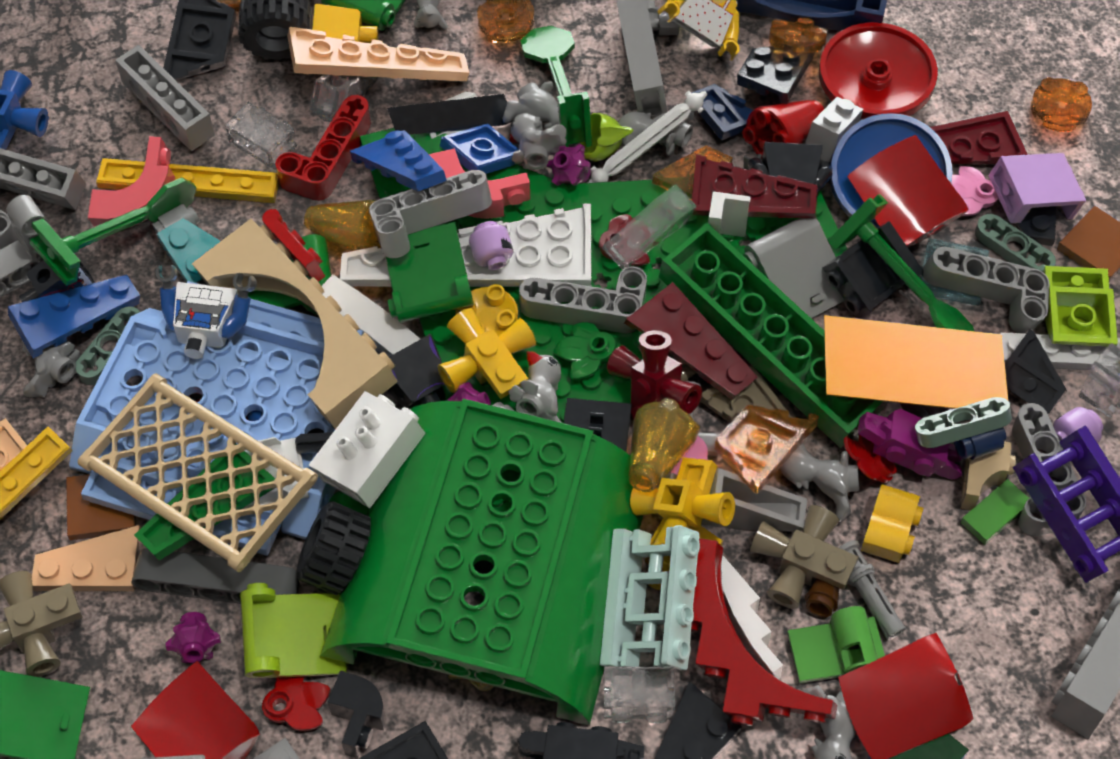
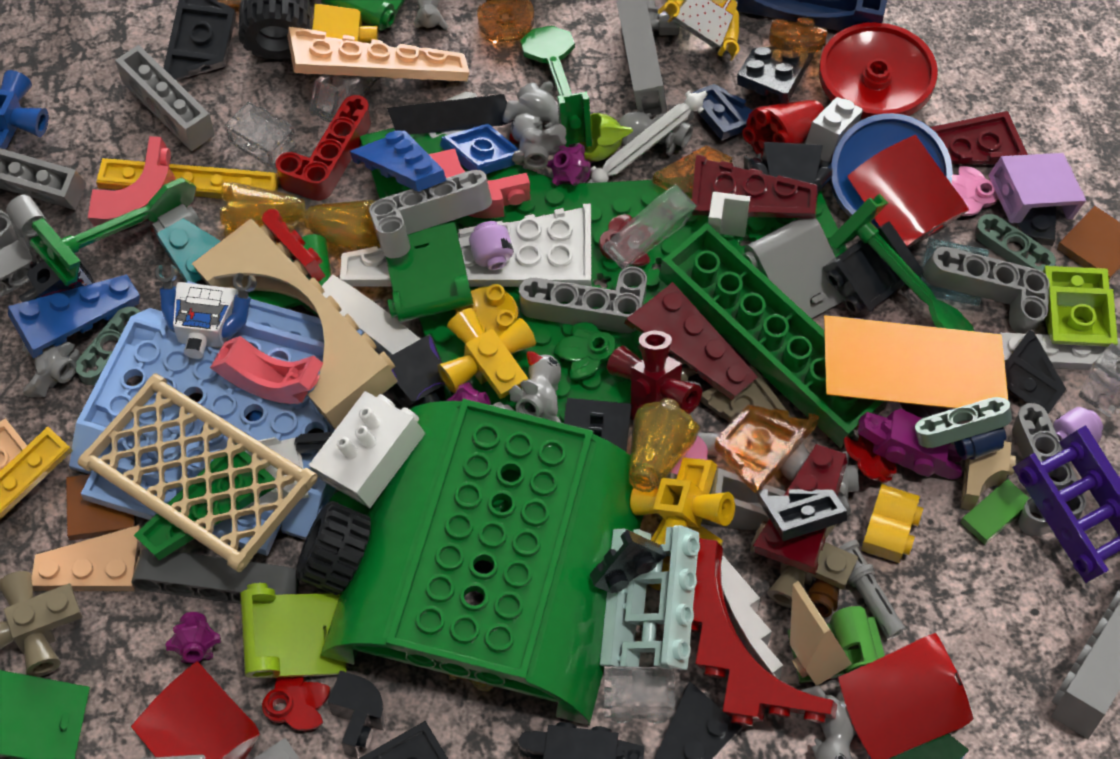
(251, 202): none -> clear yellow cone
(264, 375): none -> coral arch
(632, 559): none -> black wing
(802, 511): none -> black wing
(813, 641): none -> tan slope
(821, 471): none -> dark red wing
(1071, 93): clear orange plate -> none

